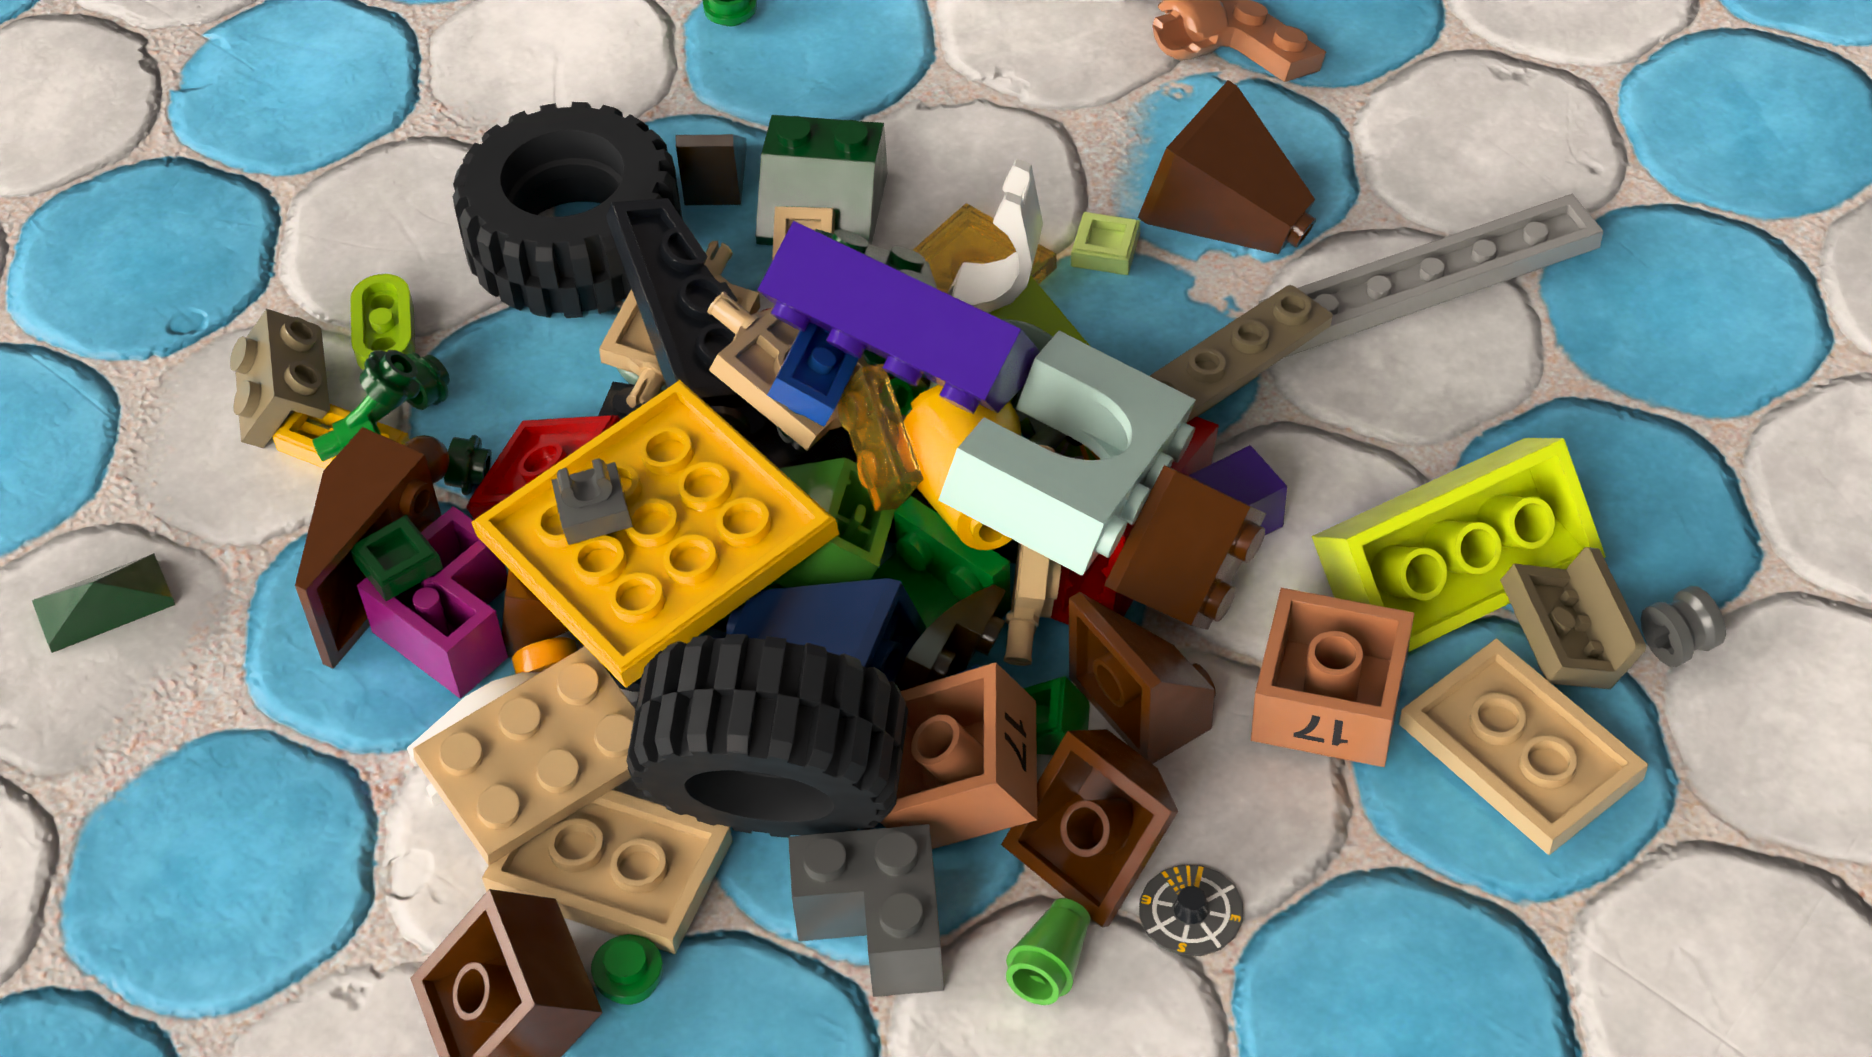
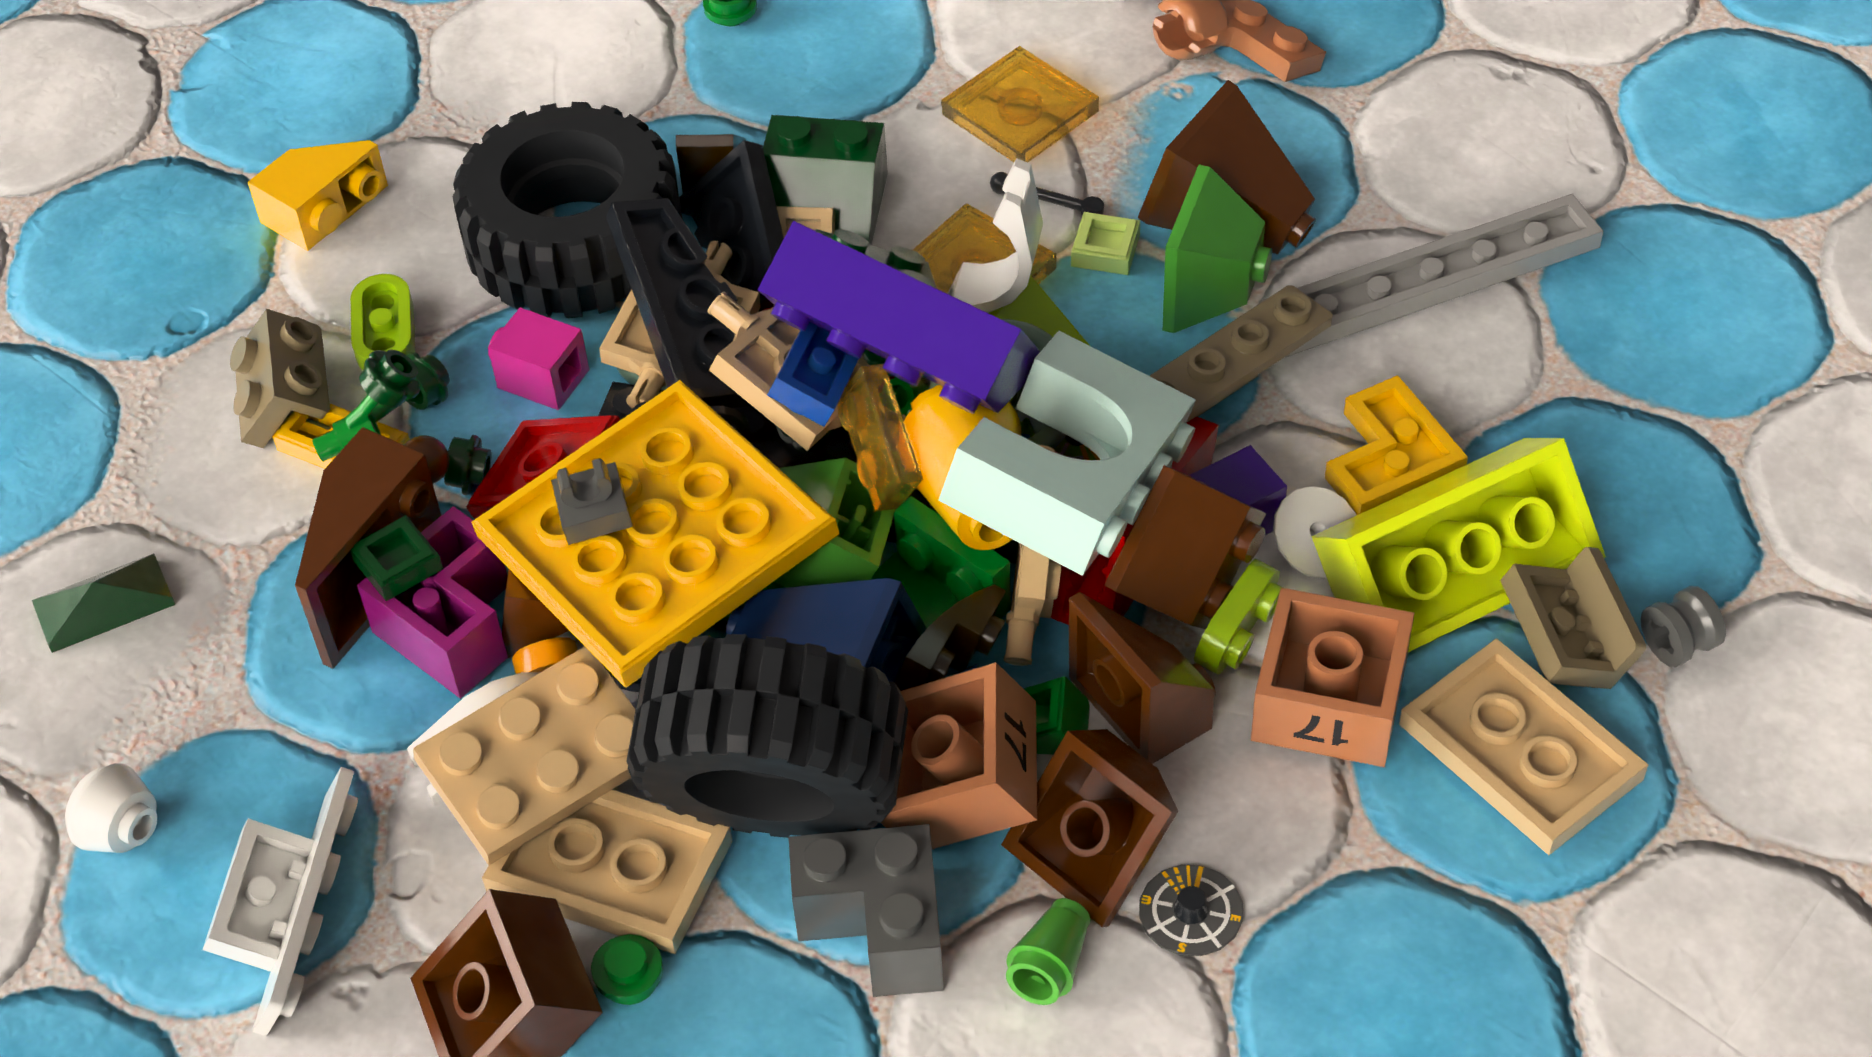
(111, 810): none -> white cone
(271, 895): none -> white bracket
(317, 189): none -> yellow slope
(538, 358): none -> dark pink brick
(738, 209): none -> black wing
(1020, 105): none -> clear yellow tile
(1089, 204): none -> black hinge
(1212, 254): none -> bright green slope
(1228, 633): none -> lime plate
(1302, 516): none -> white piece
(1402, 448): none -> yellow plate

